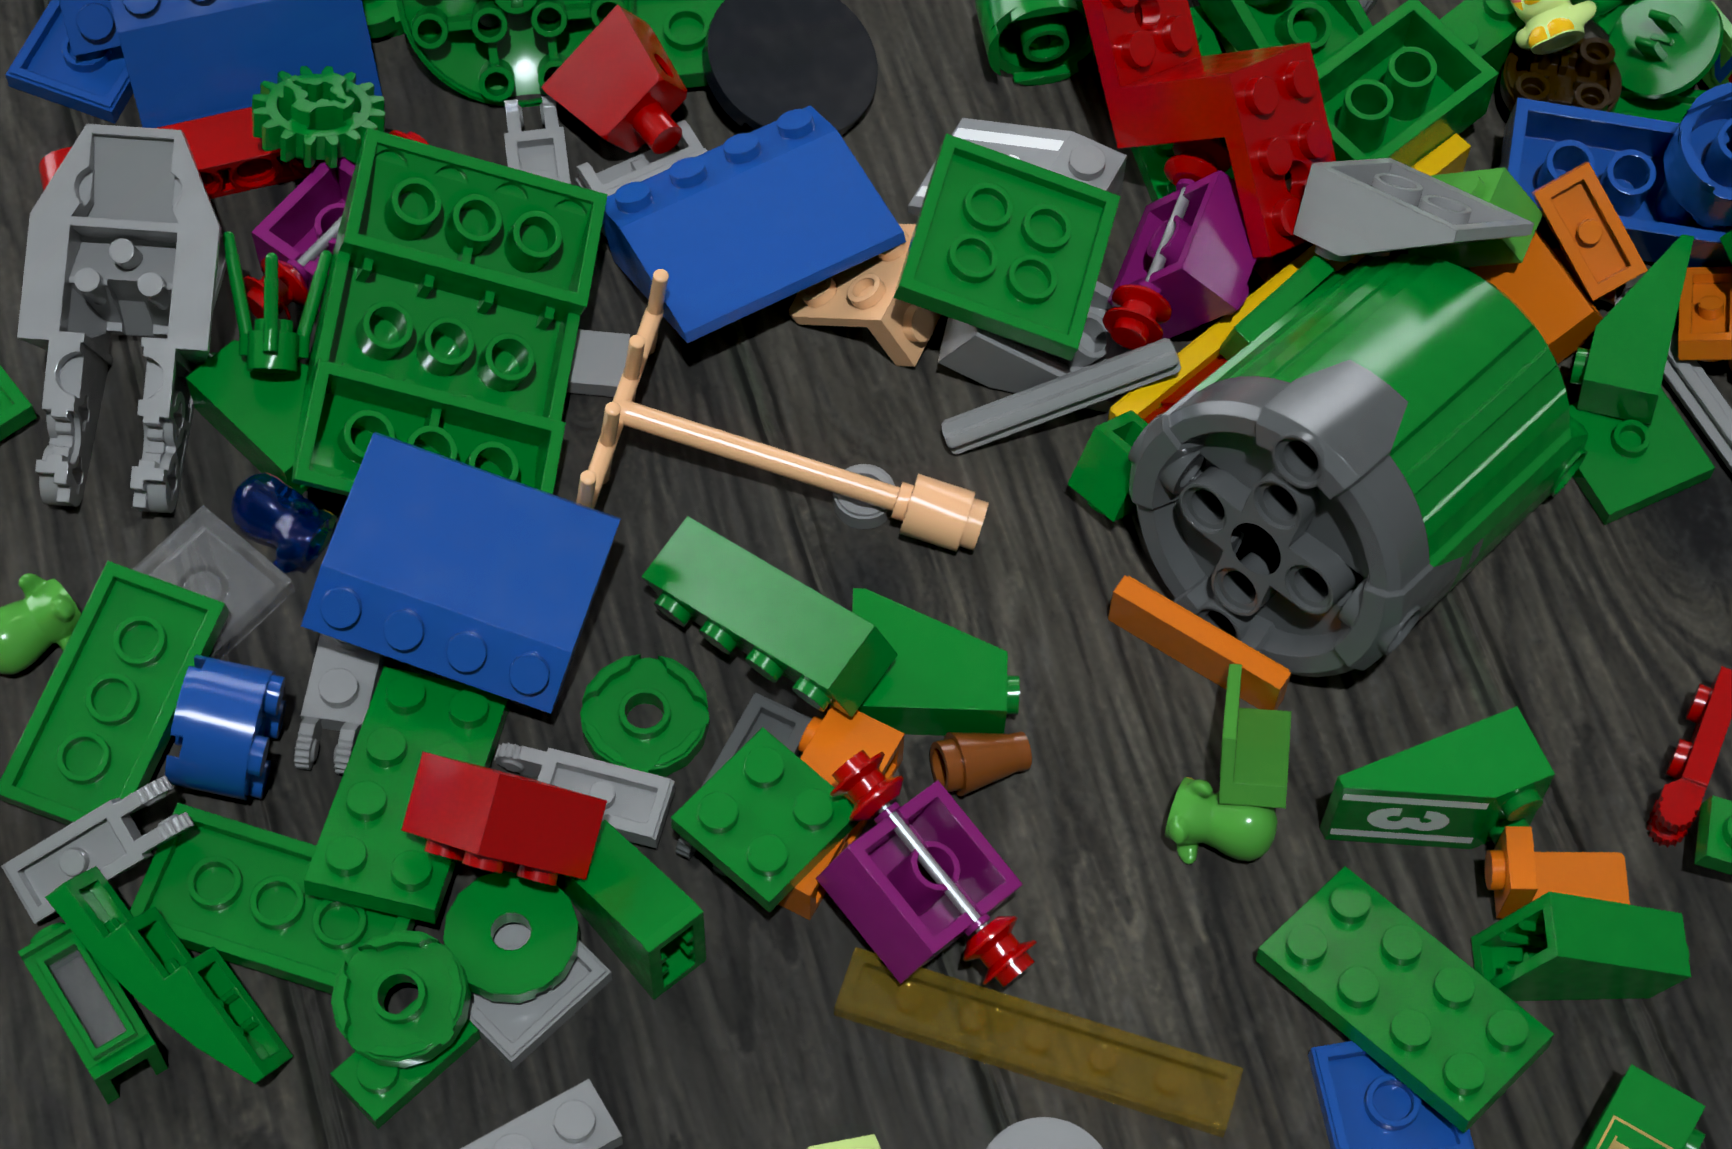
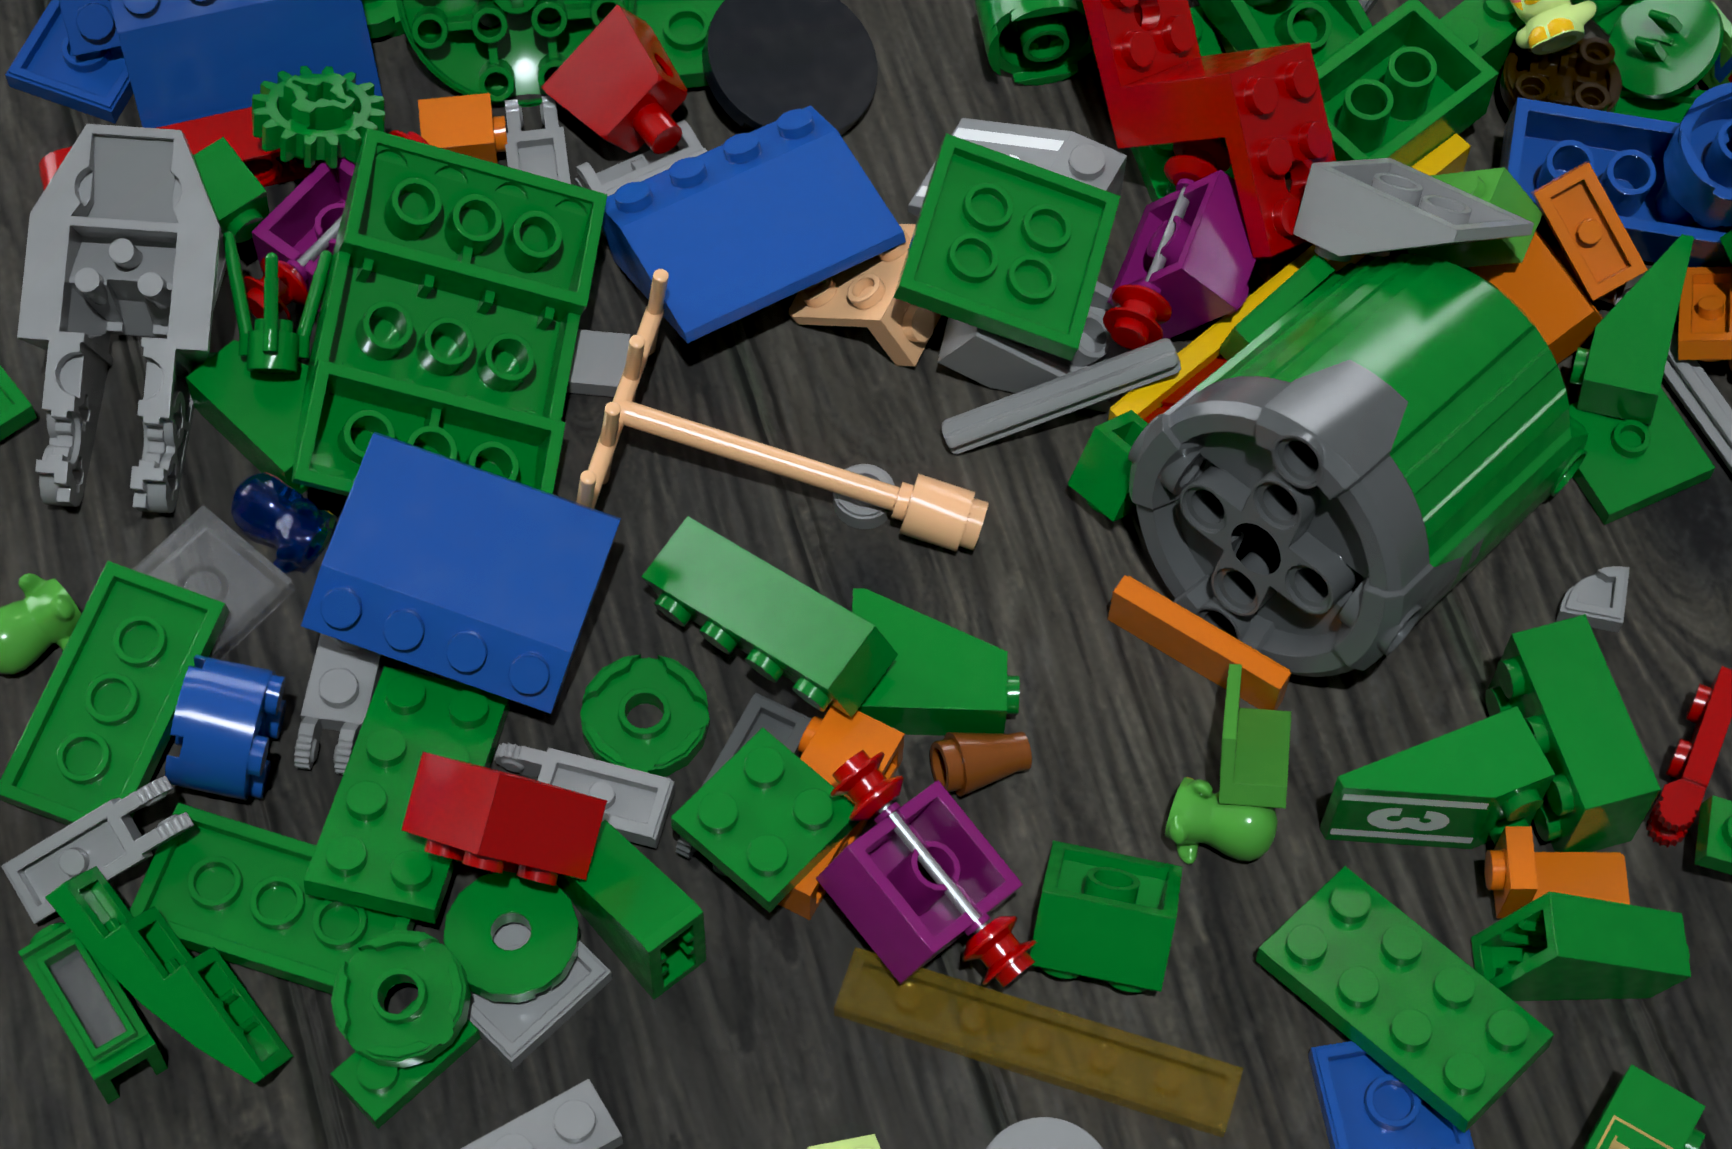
(232, 189): none -> green slope
(463, 125): none -> orange brick
(1106, 917): none -> green slope
(1584, 731): none -> green brick
(1599, 597): none -> light grey tile

